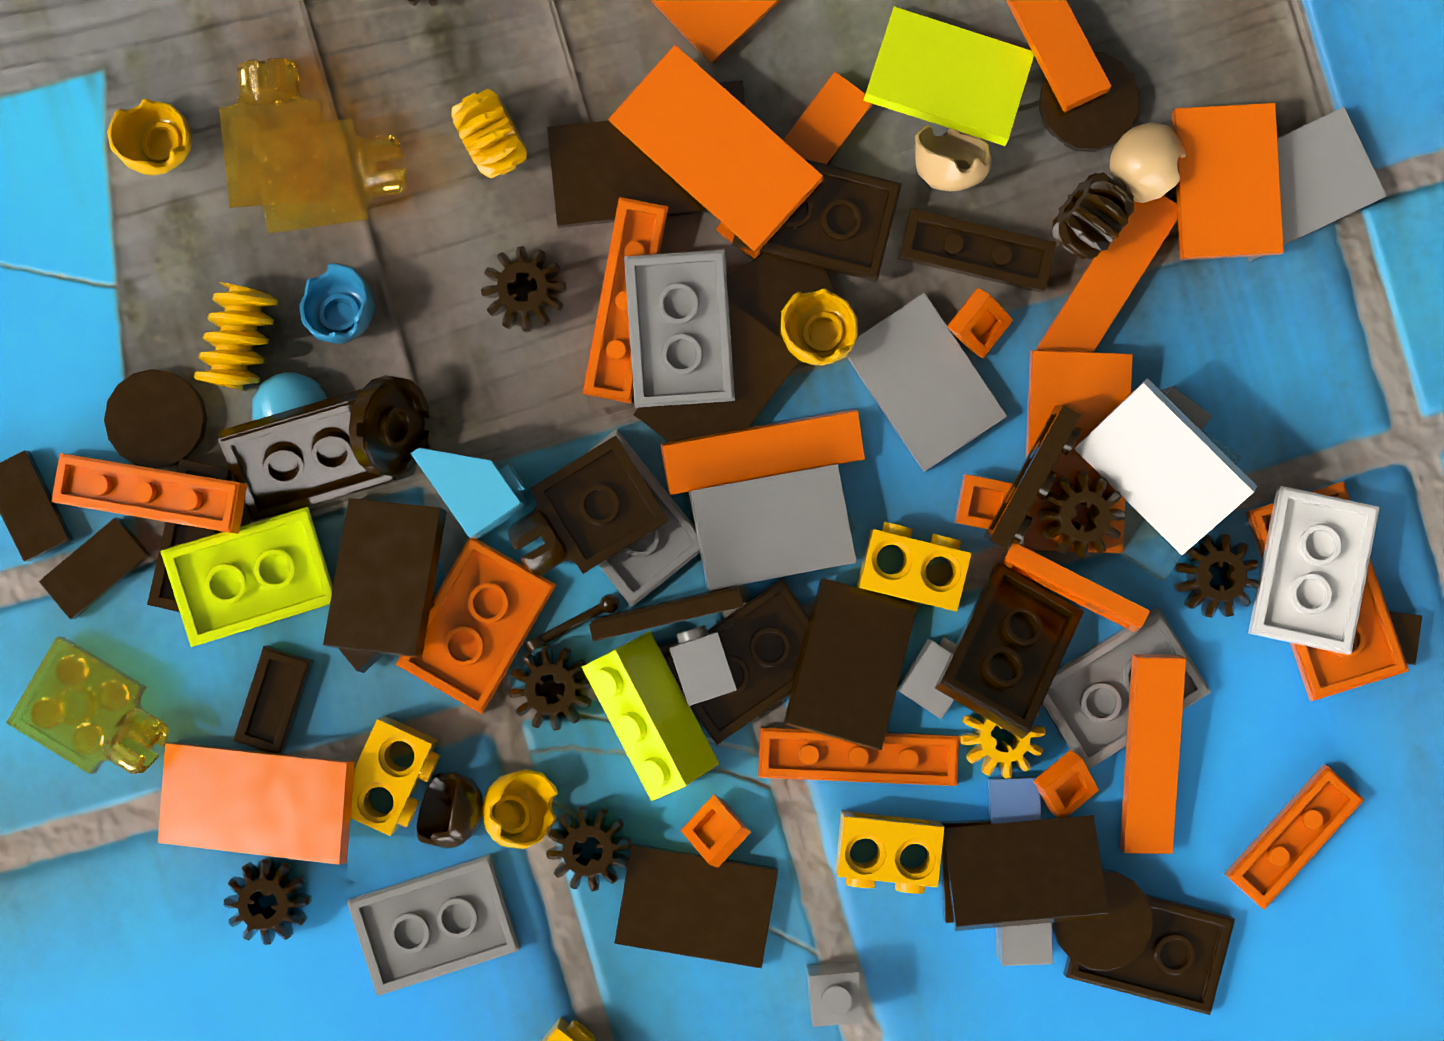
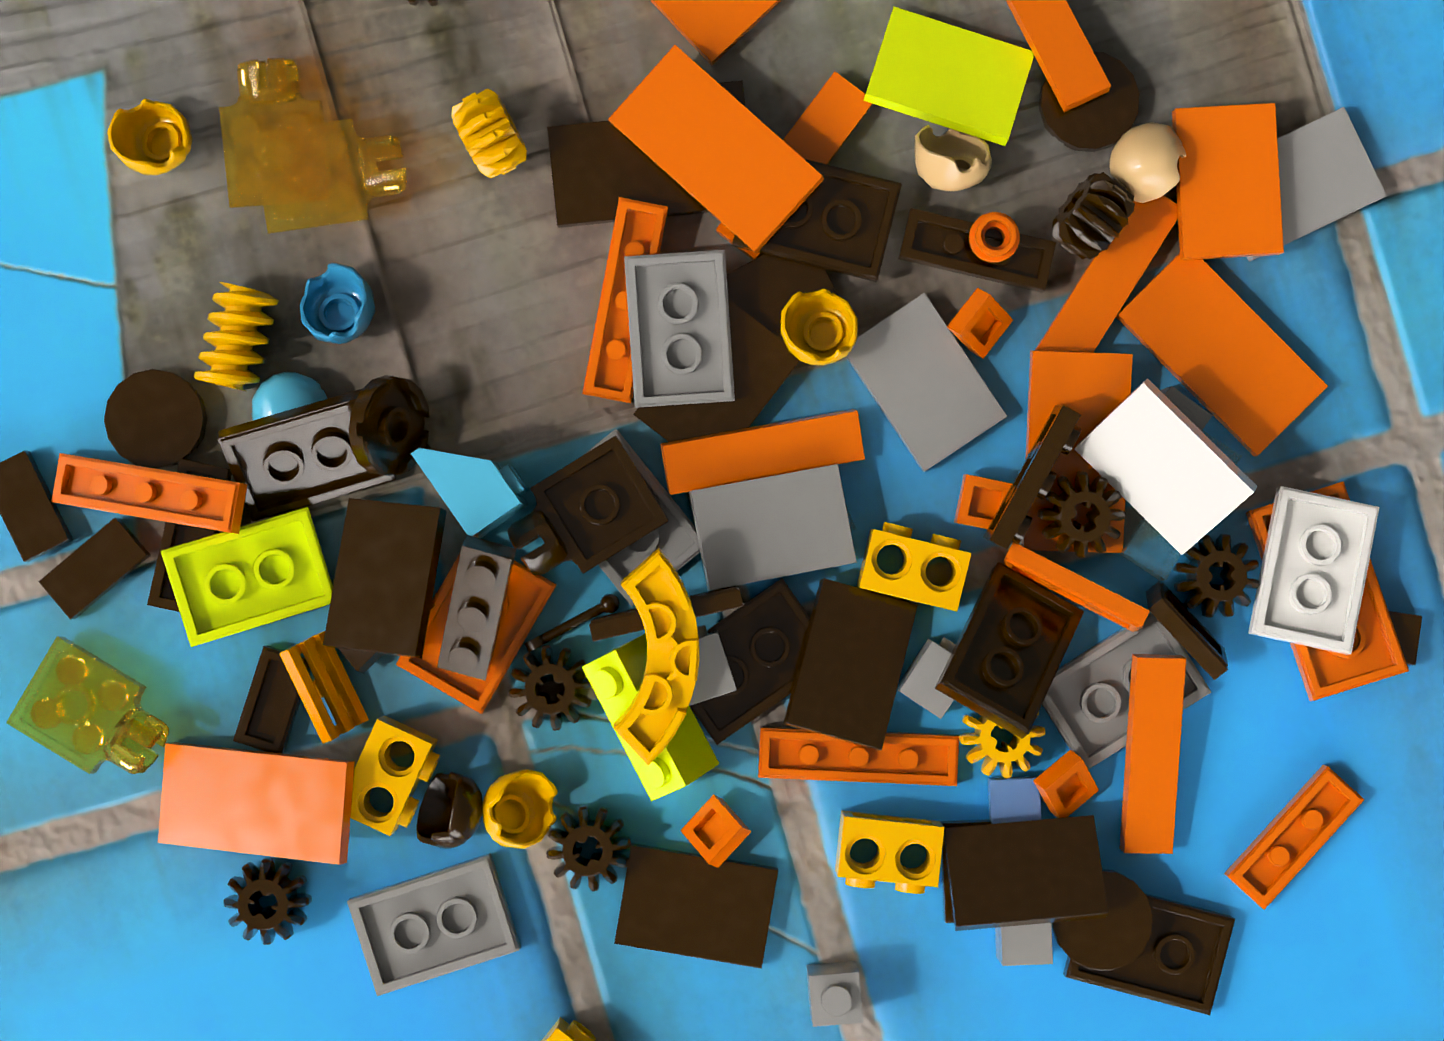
(330, 682): none -> light orange tile
(476, 607): none -> plate
(510, 278): dark brown gear -> none
(671, 656): none -> yellow tile
(1001, 223): none -> orange plate
(1187, 629): none -> dark brown tile
(1221, 352): none -> orange tile

